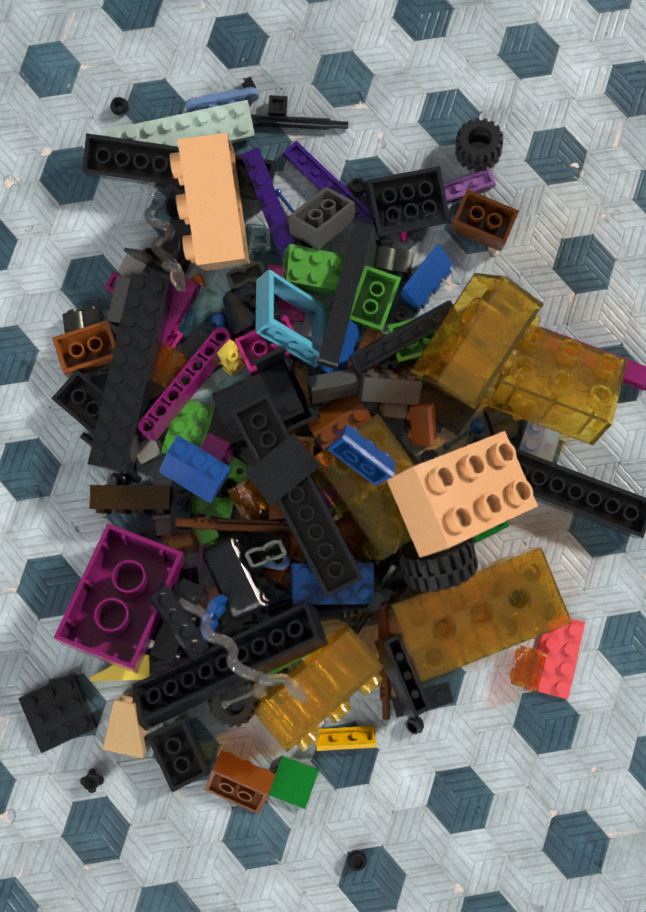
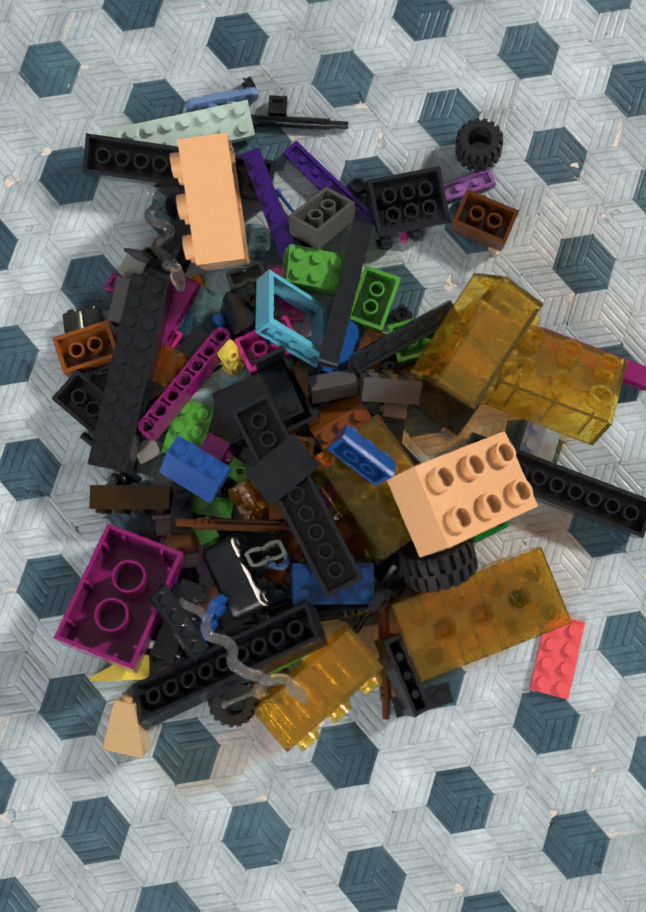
(57, 712): black plate -> none
(86, 781): black plate -> none
(119, 101): black plate -> none
(179, 753): black brick -> none
(240, 781): dark orange slope -> none
(293, 782): green tile -> none
(346, 738): yellow plate -> none
(357, 860): black plate -> none
(394, 261): pearl dark grey brick -> none
(415, 725): black plate -> none
(422, 424): nougat slope -> none
(426, 279): blue slope -> none
(429, 453): black plate -> none
(475, 426): blue hinge -> none
(500, 421): pearl dark grey brick -> none
(528, 668): clear orange brick -> none

